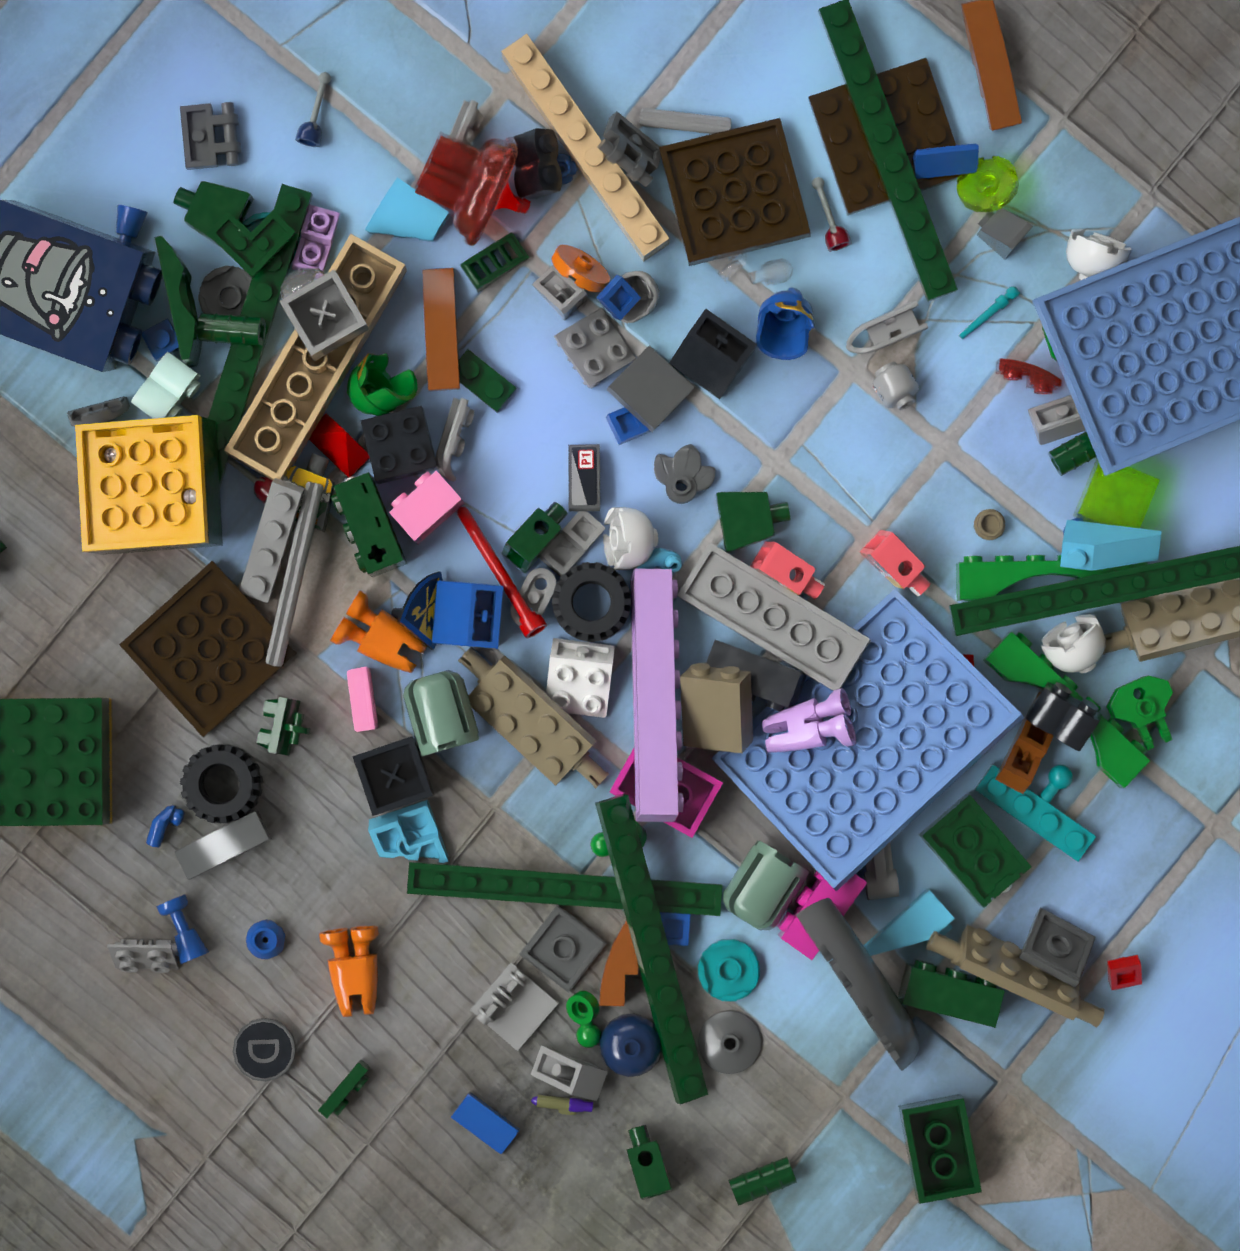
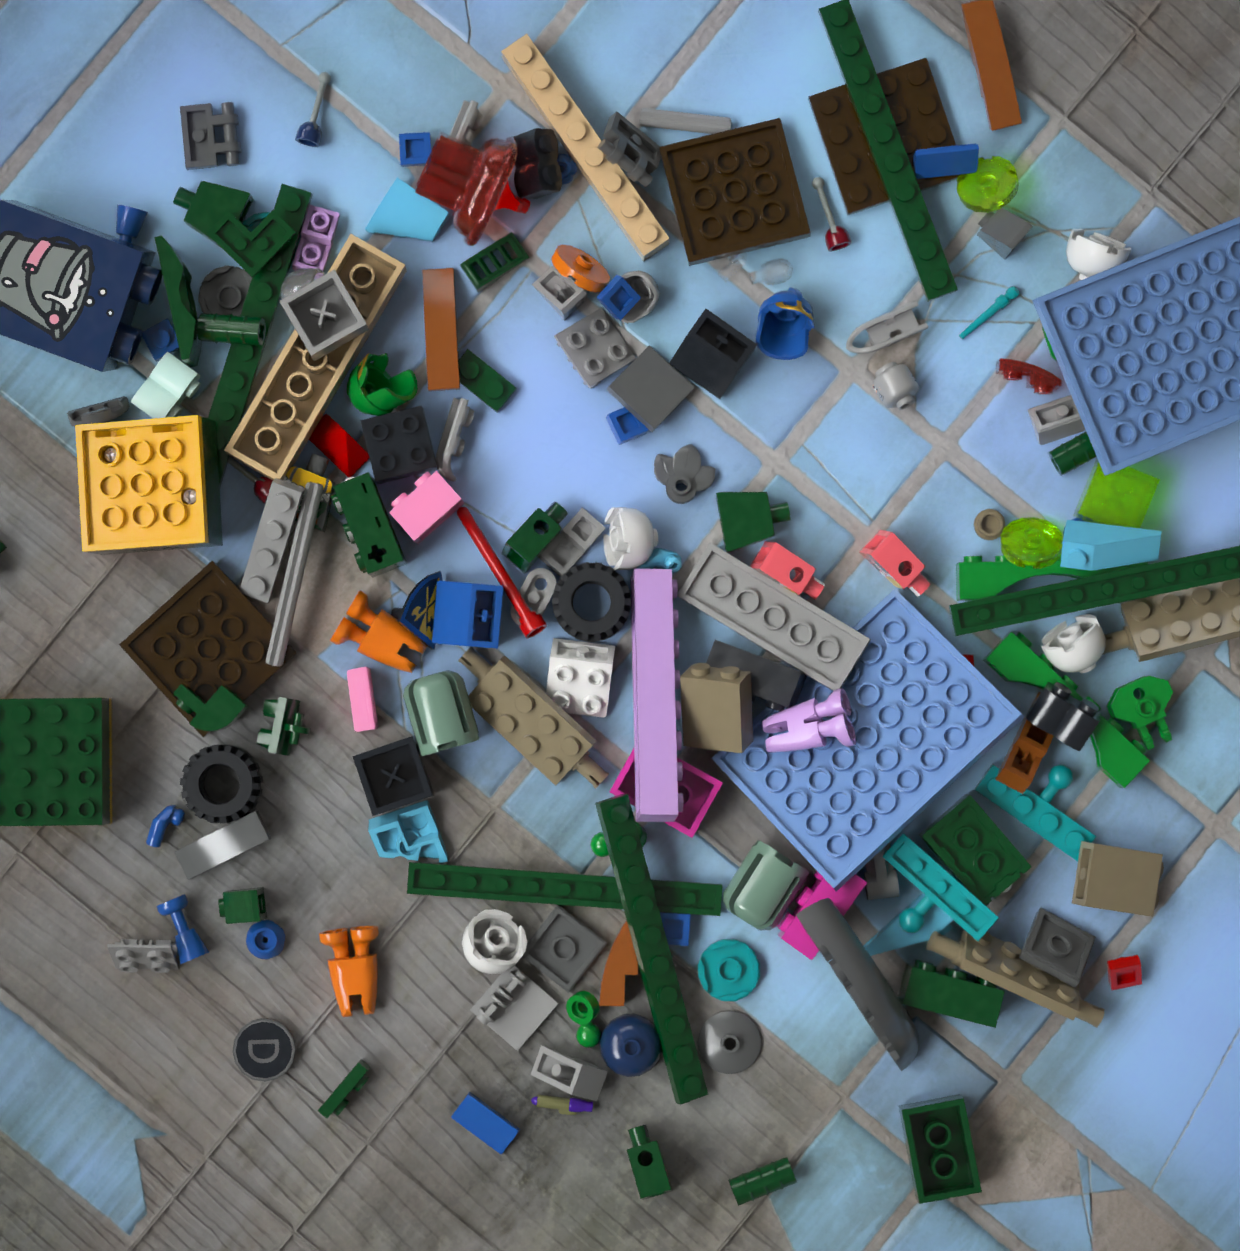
(215, 715): none -> dark green brick
(243, 905): none -> dark green slope
(414, 148): none -> blue plate
(493, 942): none -> white cylinder
(584, 477): slope -> none
(939, 889): none -> teal plate
(1031, 542): none -> clear neon green plate
(1117, 879): none -> dark tan brick

